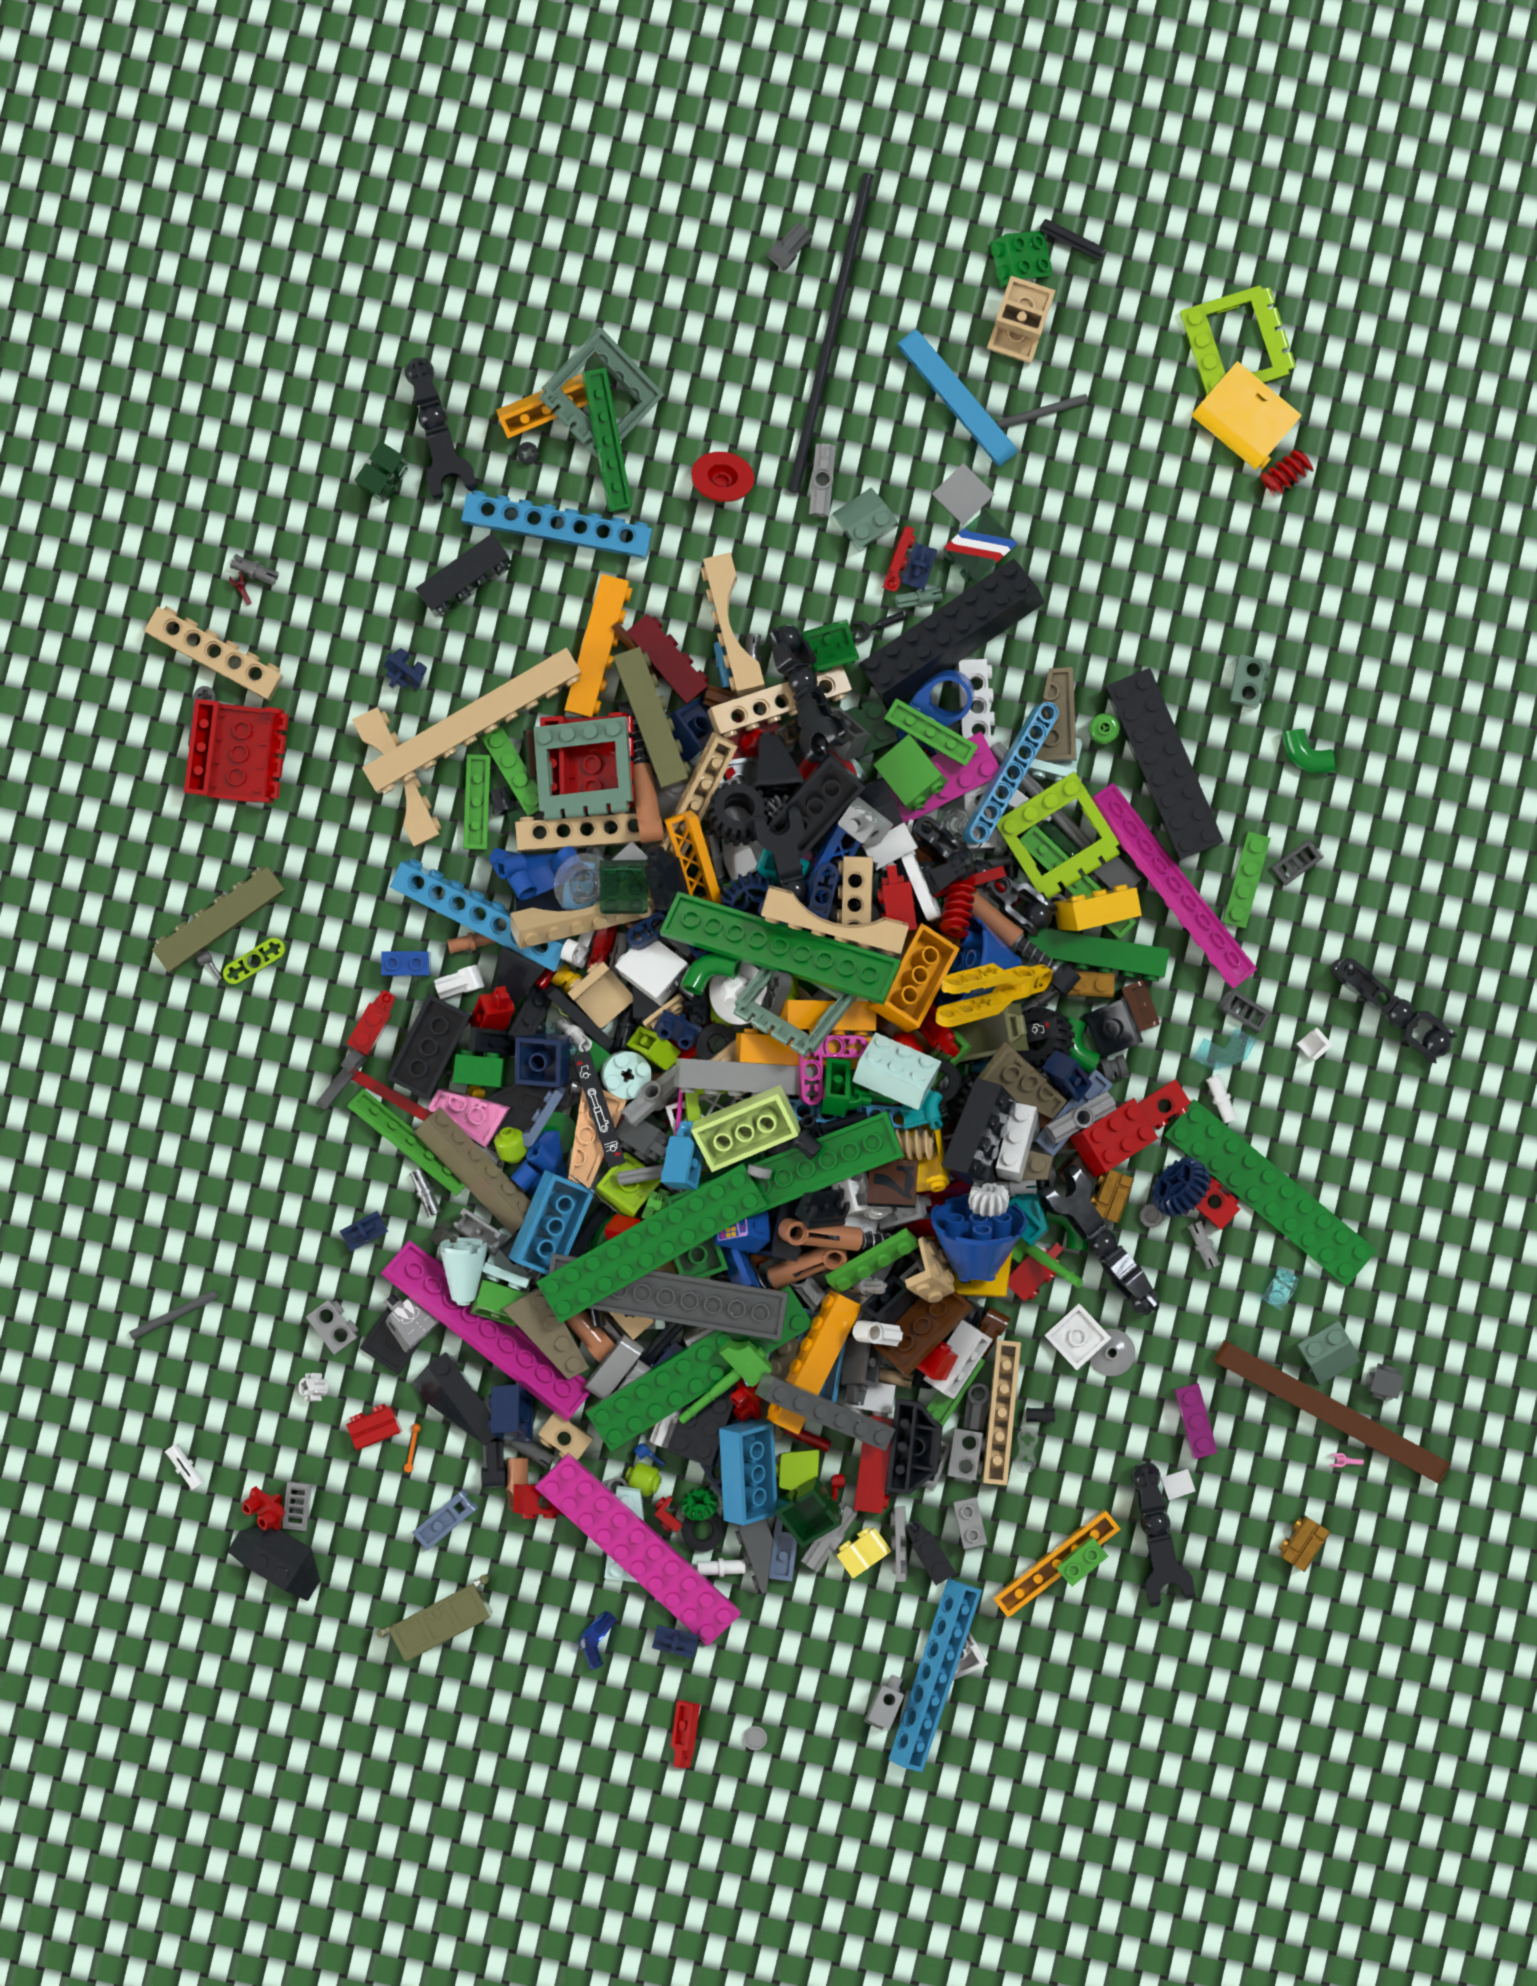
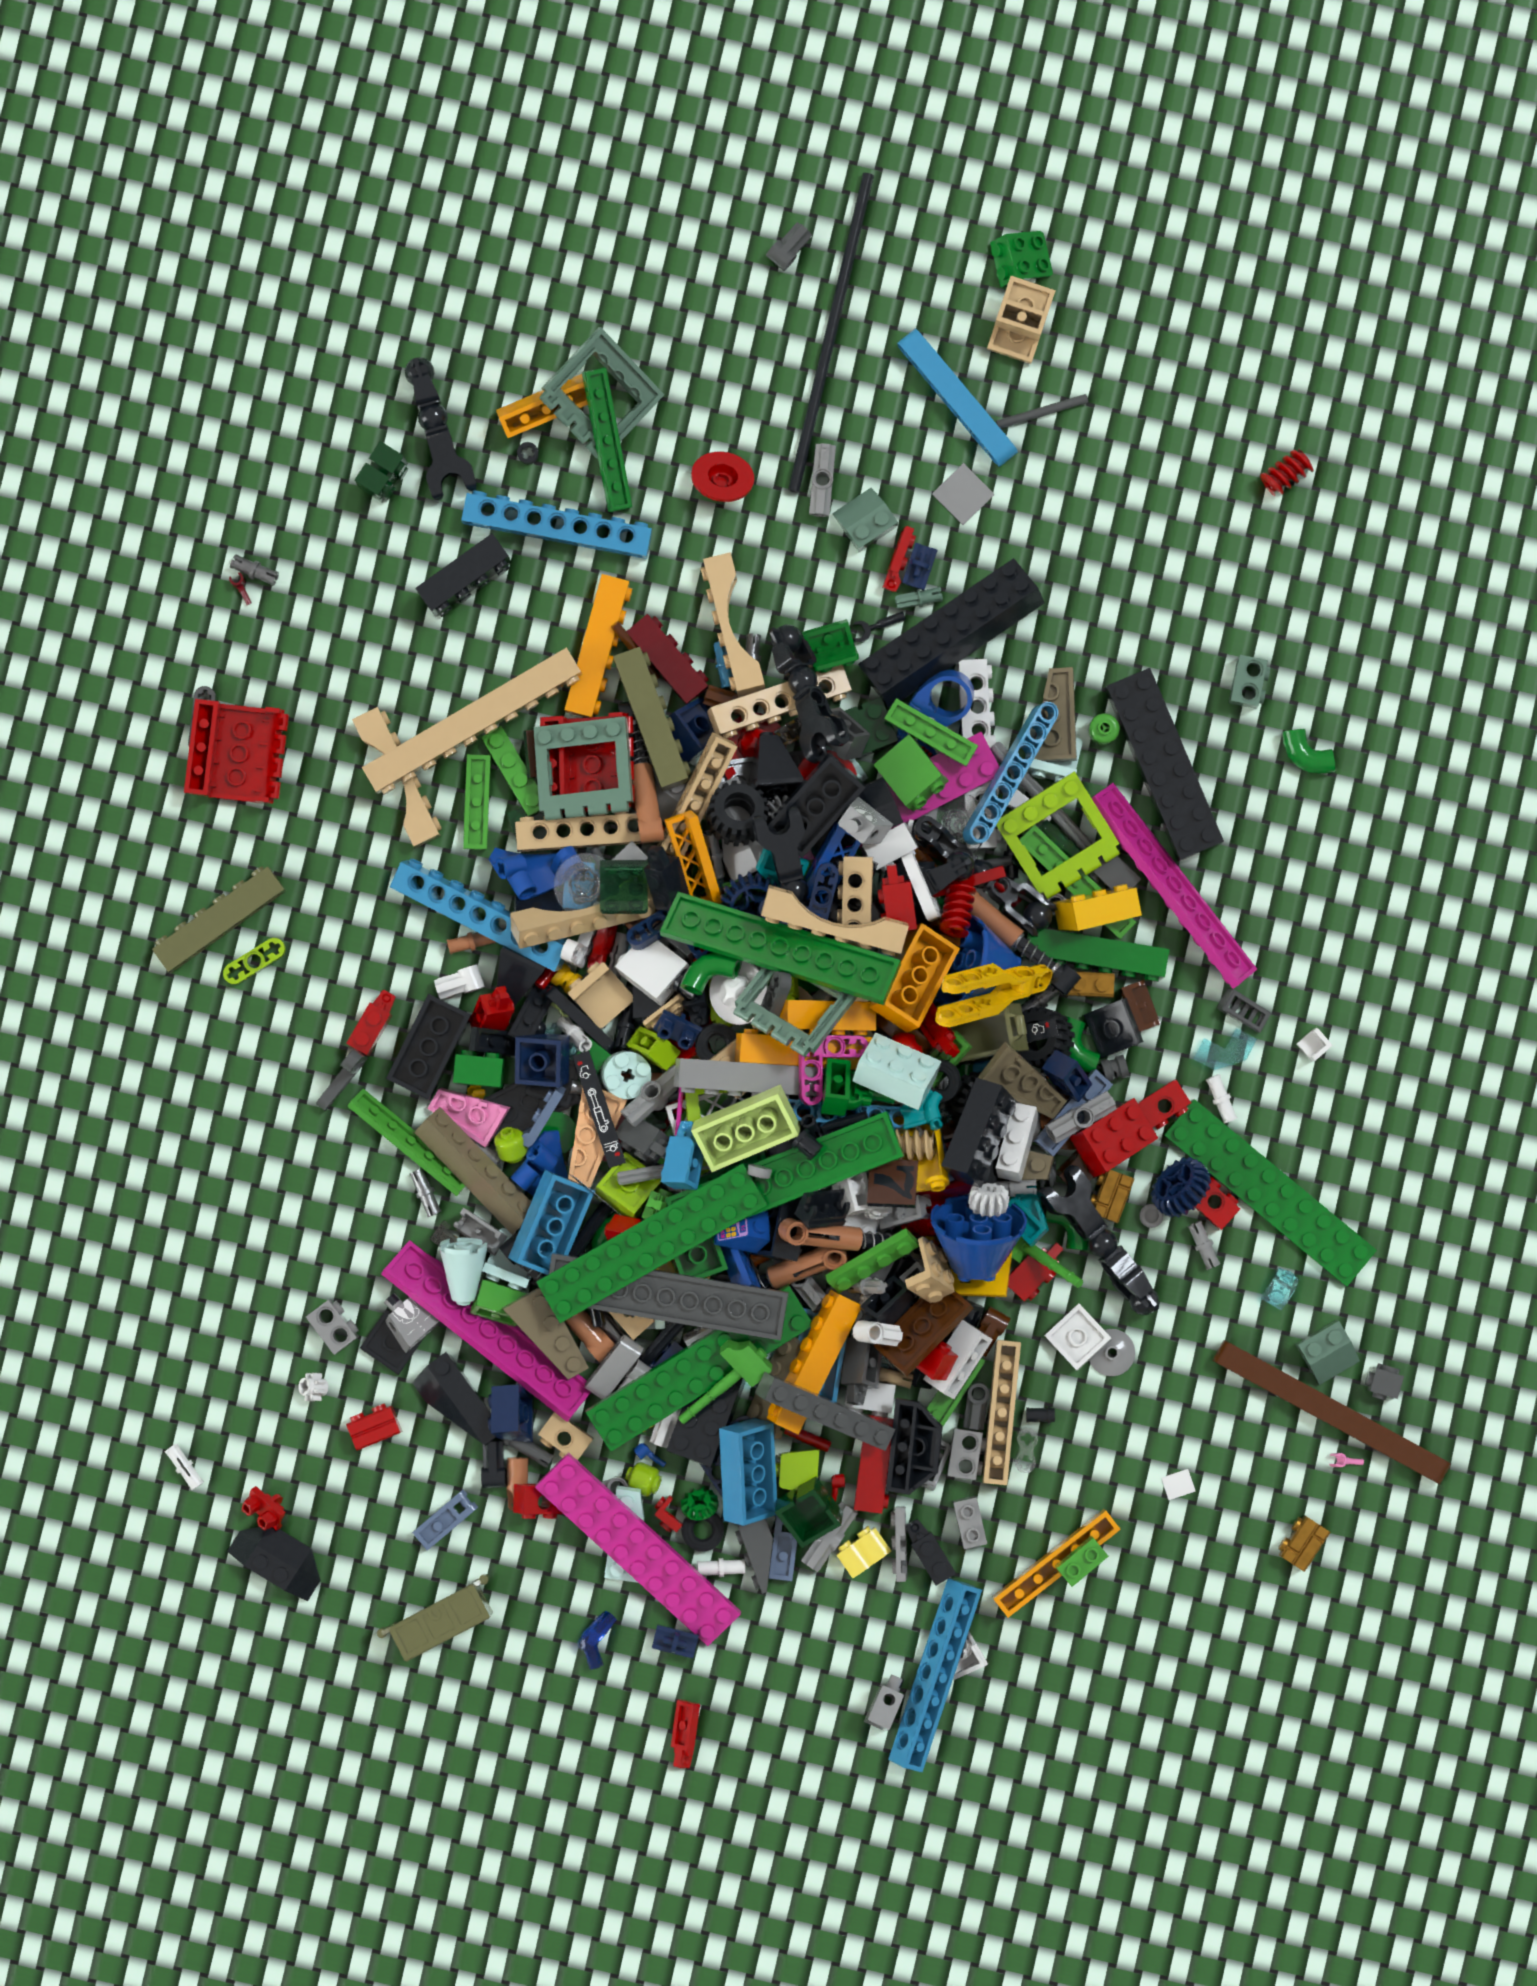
(164, 618): tan brick -> none
(172, 1315): dark grey bar -> none
(206, 958): flat silver hand -> none
(293, 1485): light grey slope -> none
(364, 1231): dark blue hips -> none
(391, 1095): red sticker -> none
(401, 673): dark blue hips -> none
(406, 963): blue brick -> none
(408, 1467): orange hinge -> none
(501, 802): black bush -> none
(746, 1401): red hips -> none
(755, 1738): light grey piece -> none
(979, 547): panel -> none
(1072, 239): black axle -> none
(1156, 1526): black piece -> none
(1195, 1420): magenta brick -> none
(1204, 345): lime hinge -> none
(1243, 419): yellow door -> none
(1246, 880): bright green plate -> none
(1302, 868): dark grey slope -> none
(1398, 1011): black piece -> none

